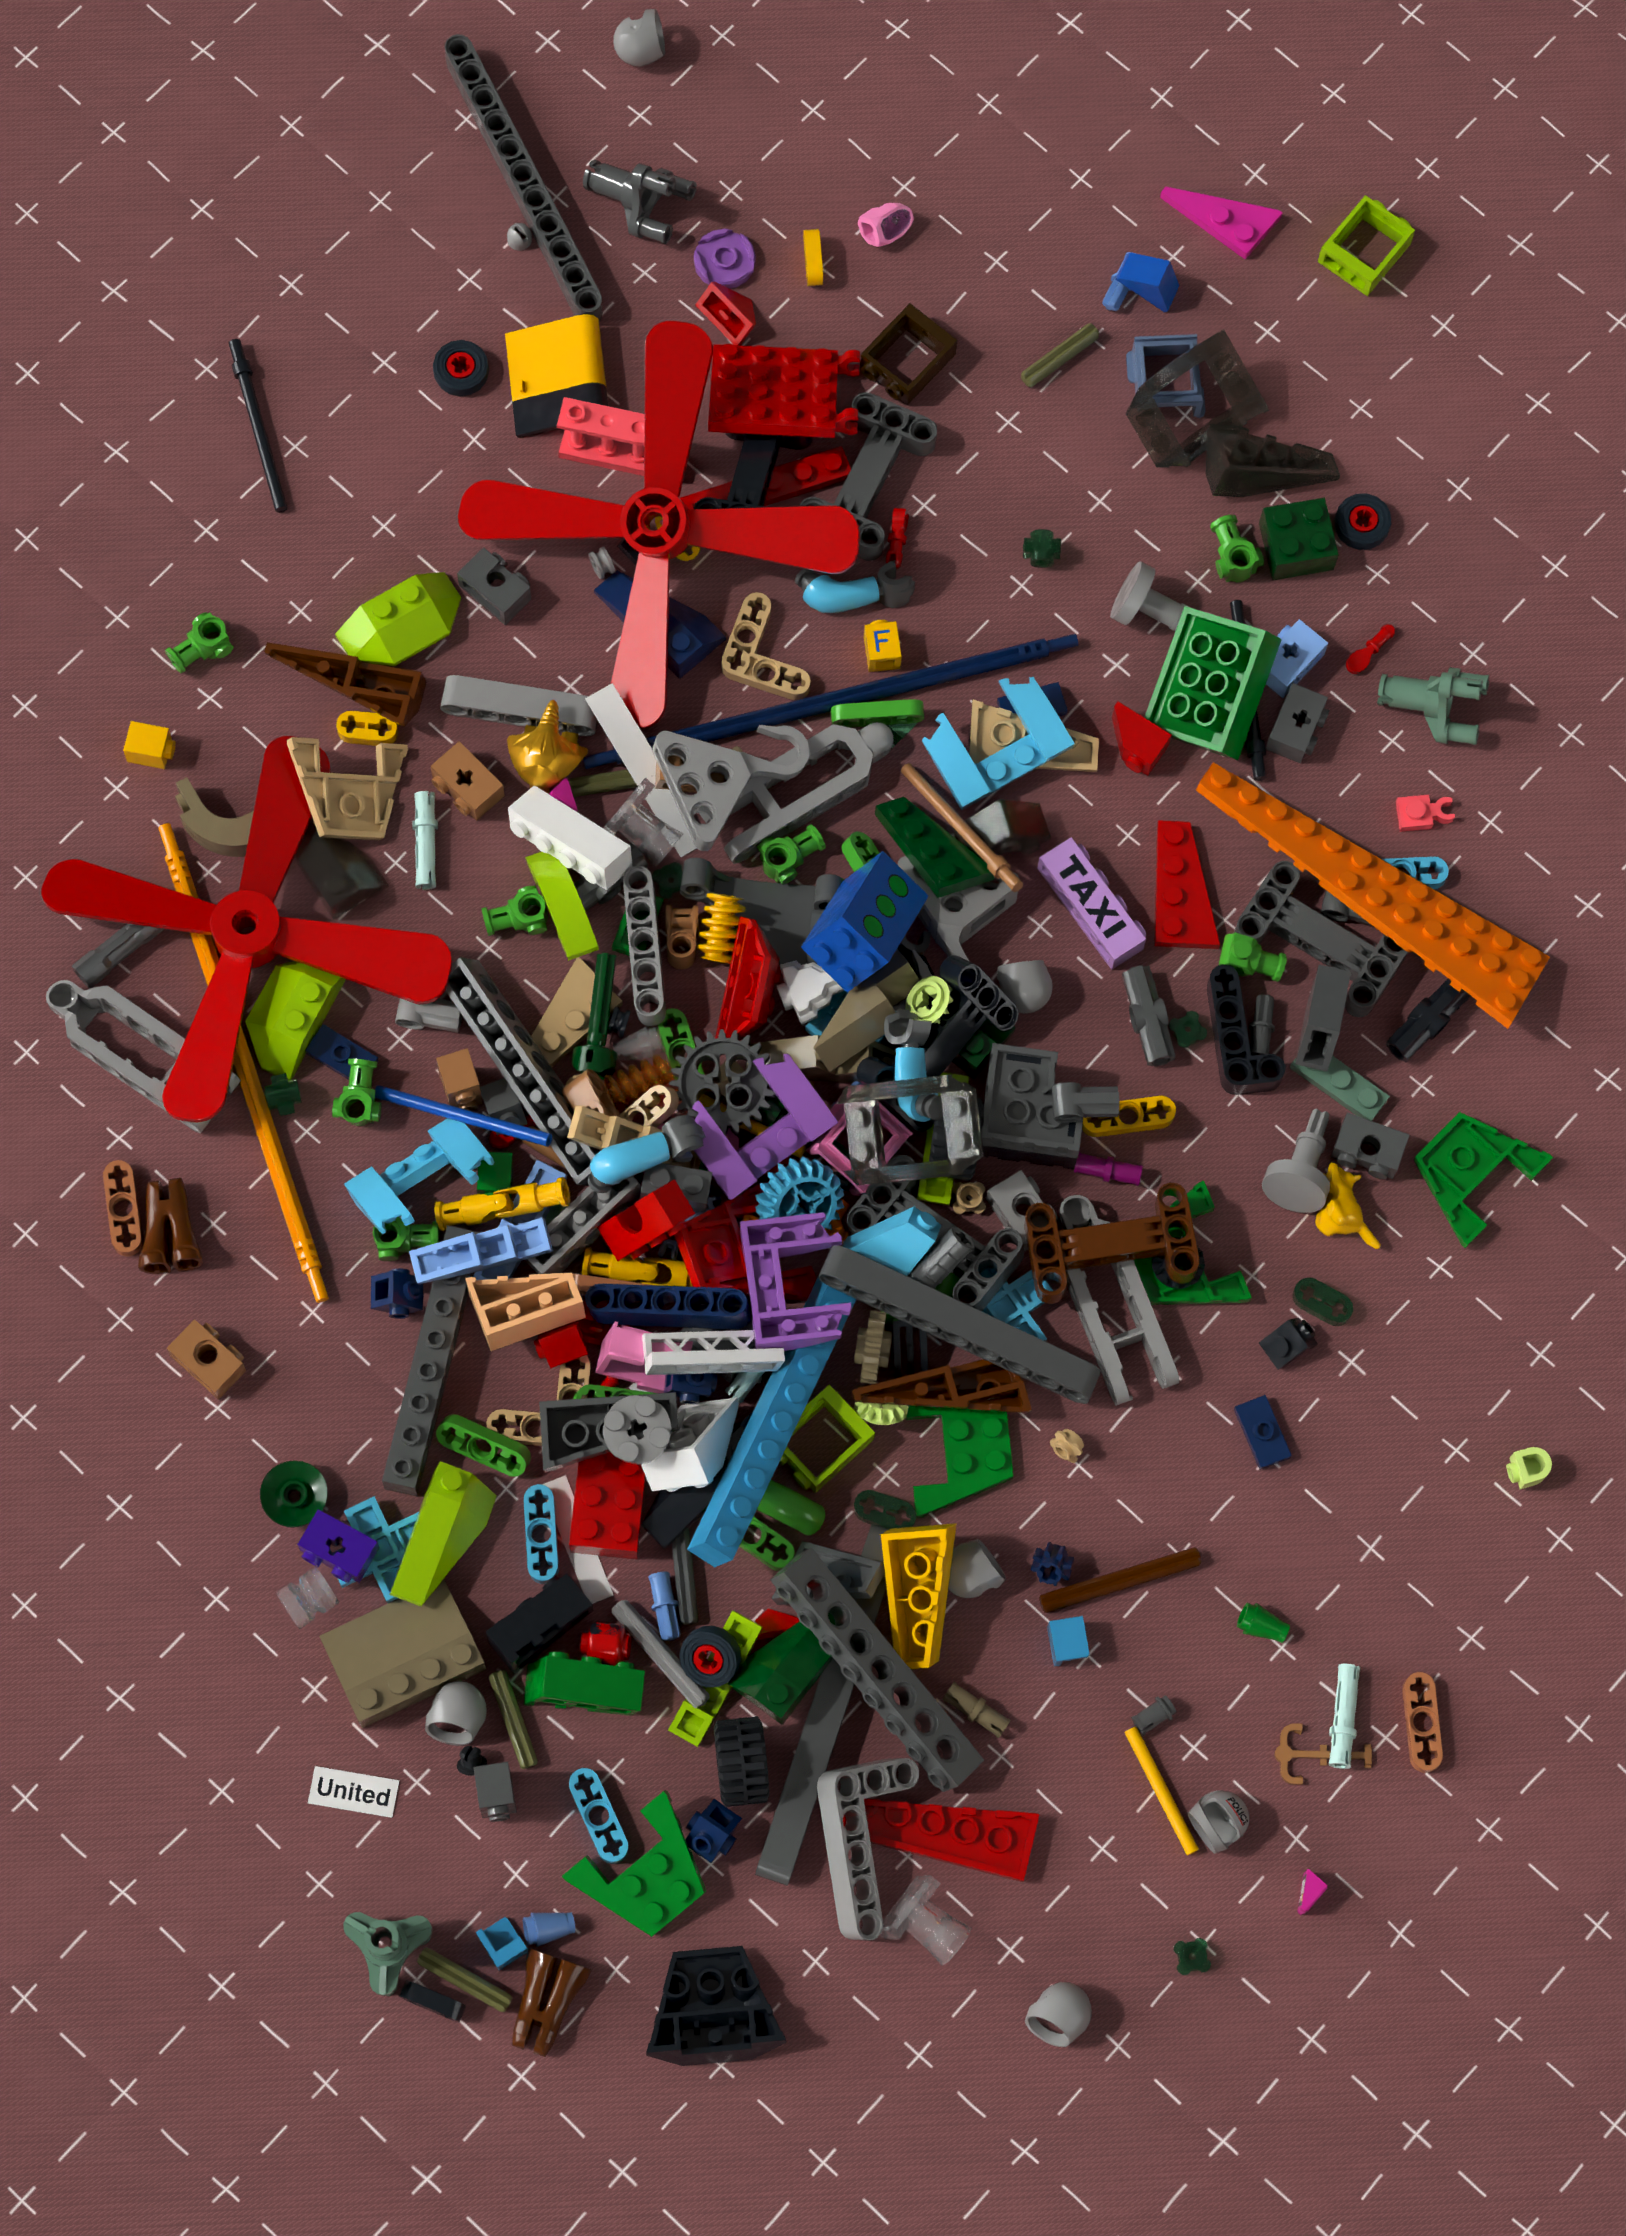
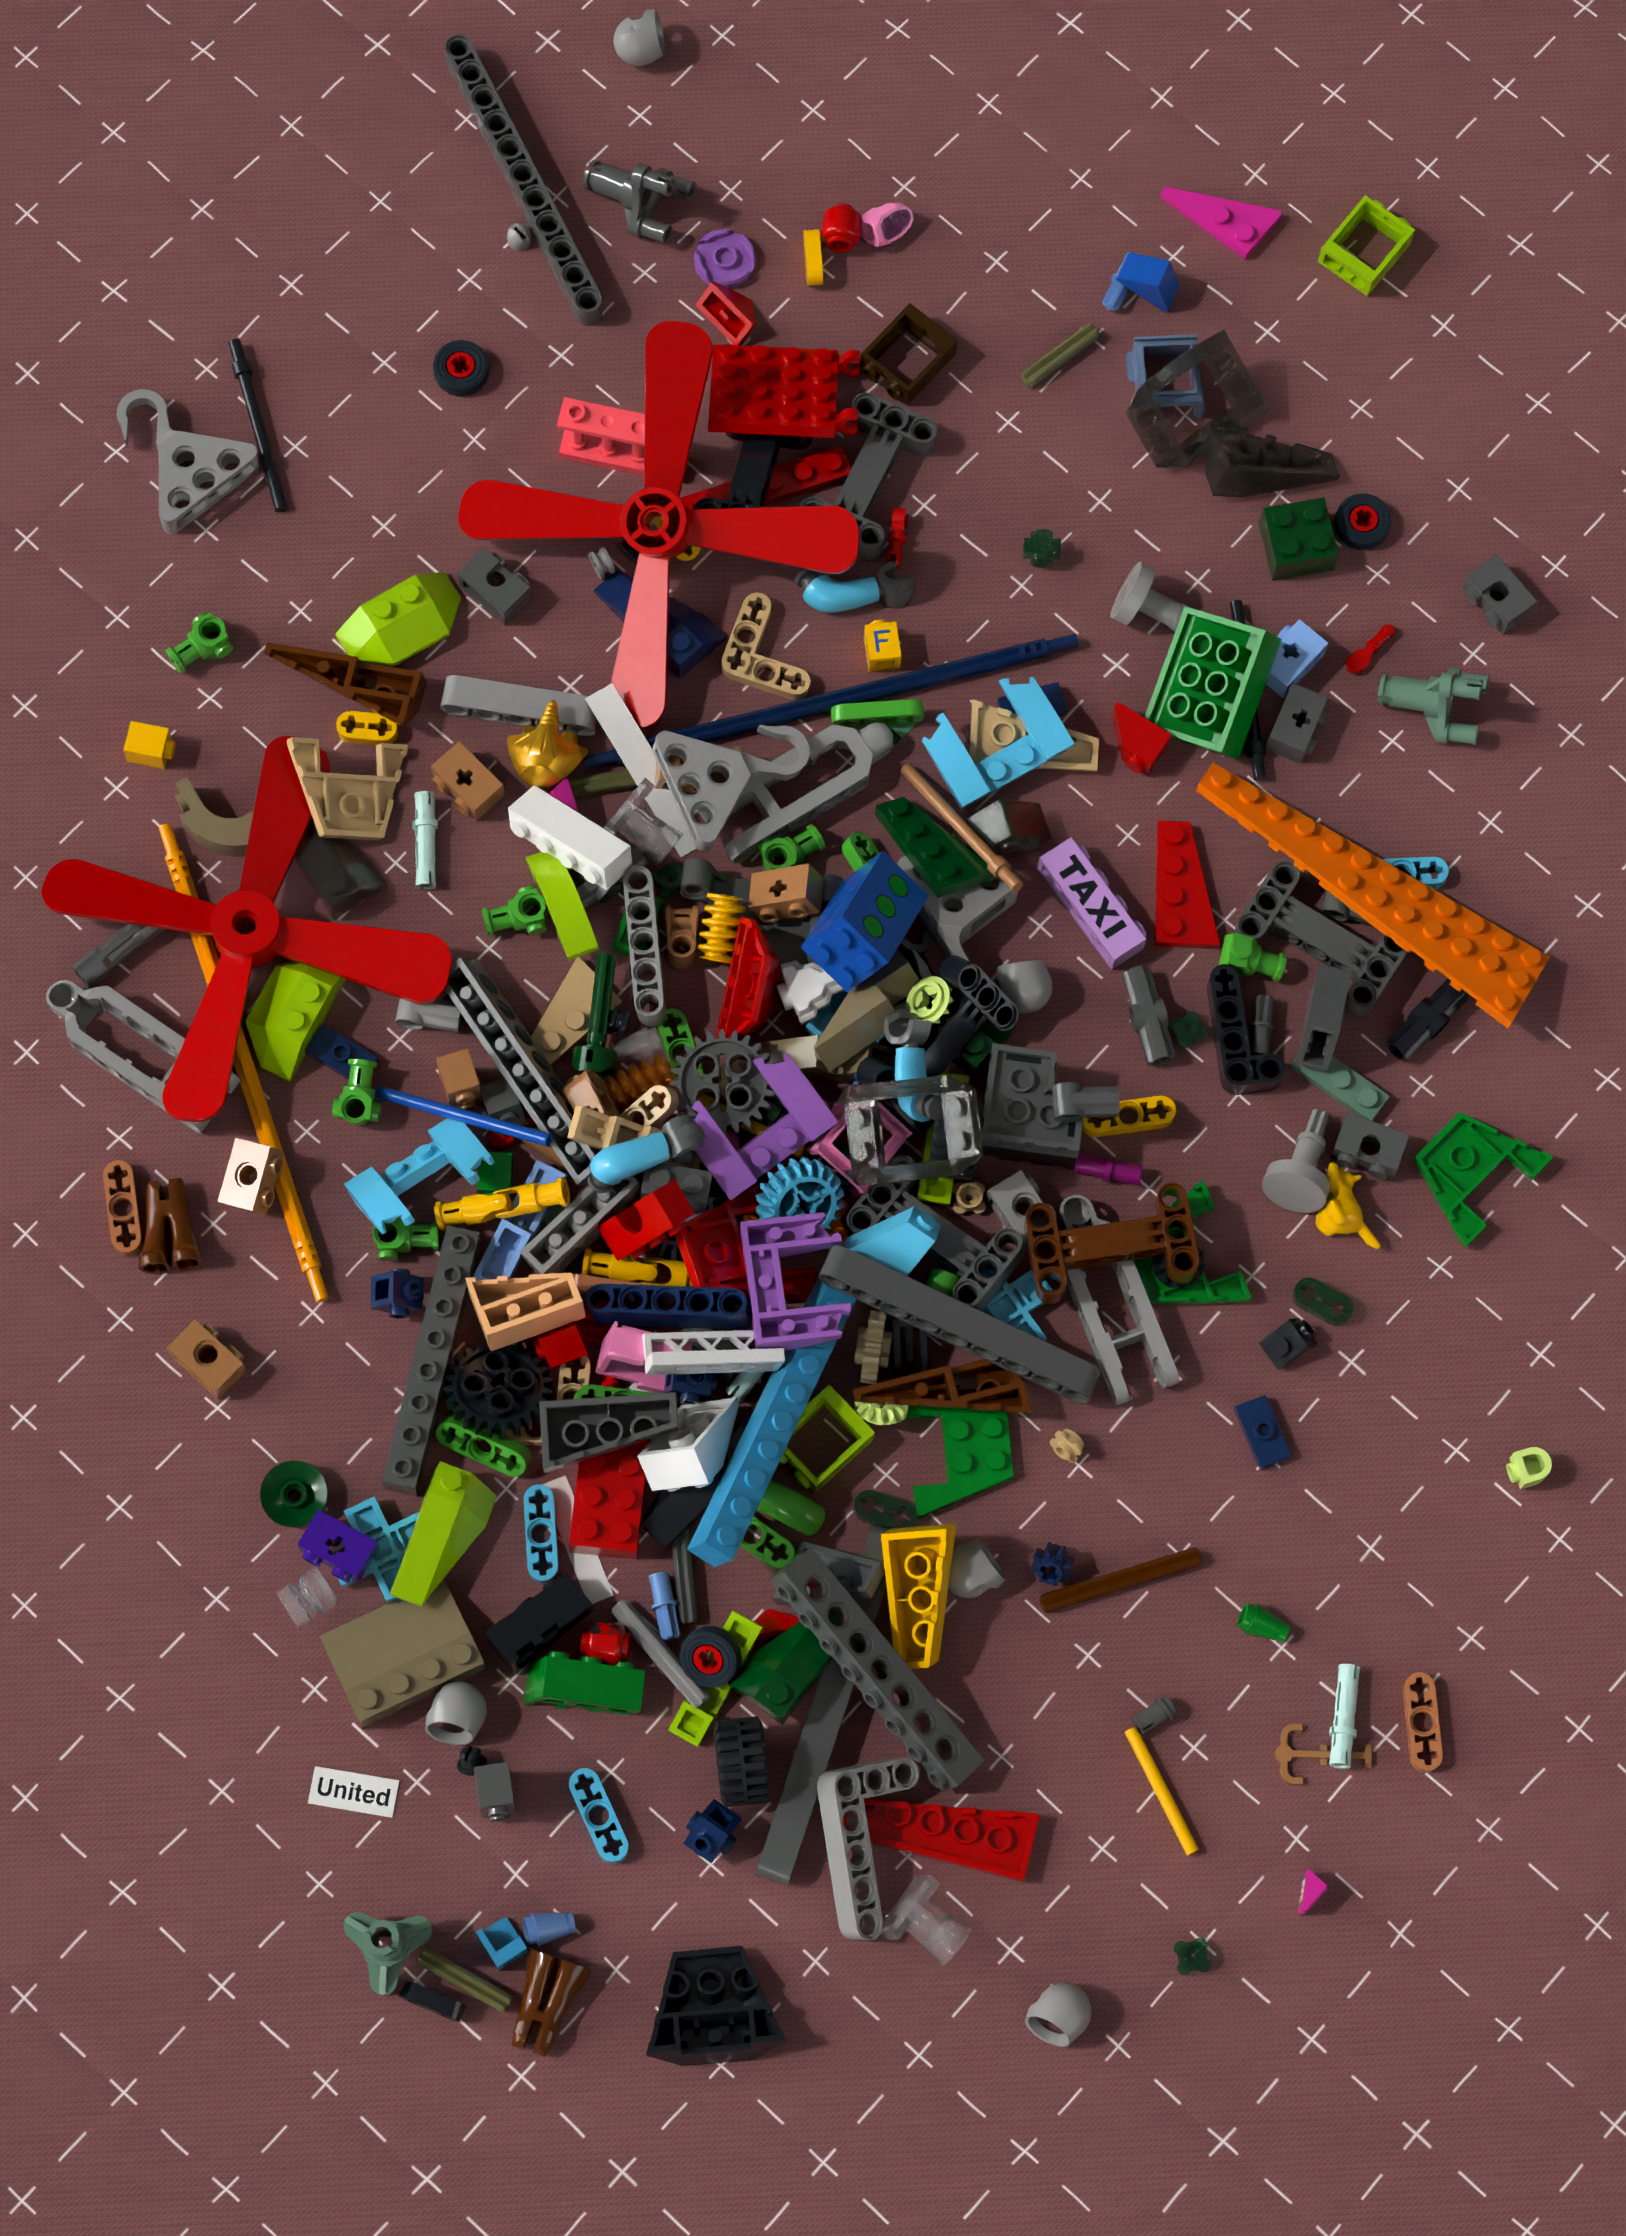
(184, 483): none -> light grey piece
(243, 1161): none -> brick
(282, 1094): clear green gear -> none
(480, 1251): light blue slope -> none
(497, 1389): none -> black gear
(513, 1719): olive axle -> none
(553, 364): yellow door -> none
(619, 1421): light grey plate -> none
(656, 1884): green wing -> none
(786, 893): none -> medium nougat brick
(841, 228): none -> red head
(942, 1258): dark grey axle -> none
(976, 1709): dark tan pin -> none
(1067, 1639): dark azure panel -> none
(1219, 1819): light grey helmet -> none
(1234, 548): bright green connector -> none
(1418, 812): coral plate -> none
(1497, 578): none -> dark grey brick

